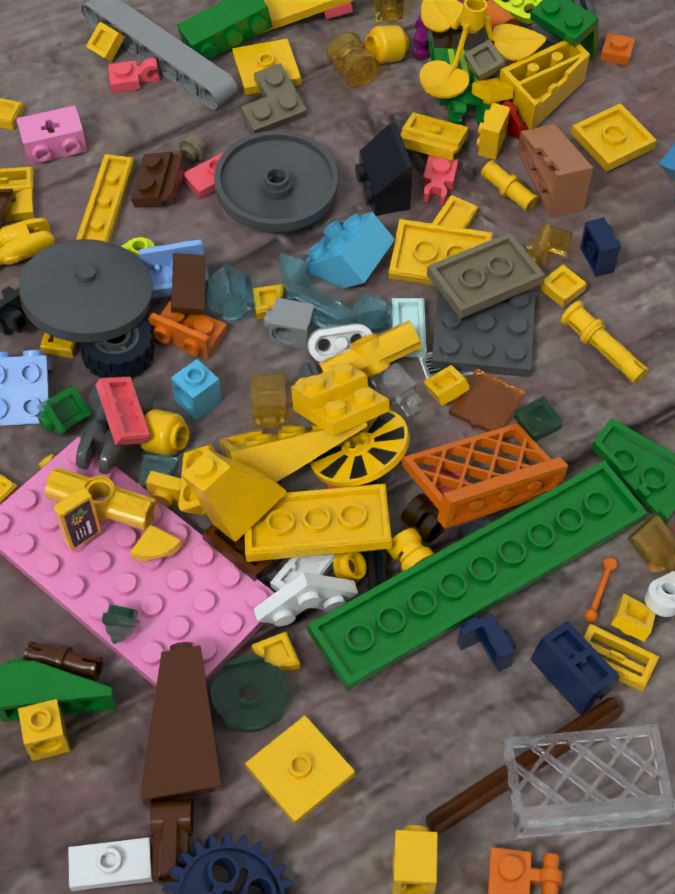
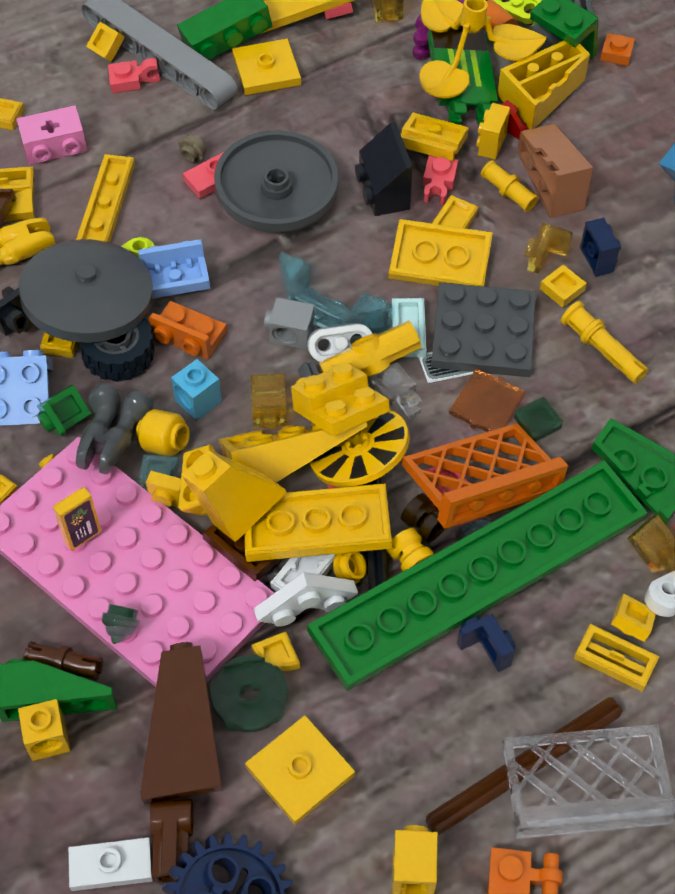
(118, 505): yellow piece -> none
(123, 410): coral plate -> none
(155, 545): yellow tile -> none
(159, 179): reddish brown plate -> none
(188, 284): reddish brown slope -> none
(229, 293): clear light blue brick -> none
(265, 298): yellow tile -> none
(280, 101): dark tan plate -> none
(349, 250): medium azure slope -> none
(352, 59): clear yellow wheel -> none
(387, 43): yellow head -> none
(446, 385): yellow plate -> none
(484, 60): dark tan tile -> none
(485, 275): dark tan plate -> none
(492, 90): yellow plate -> none
(574, 667): dark blue hinge -> none
(609, 566): orange hinge -> none
(613, 137): yellow plate -> none

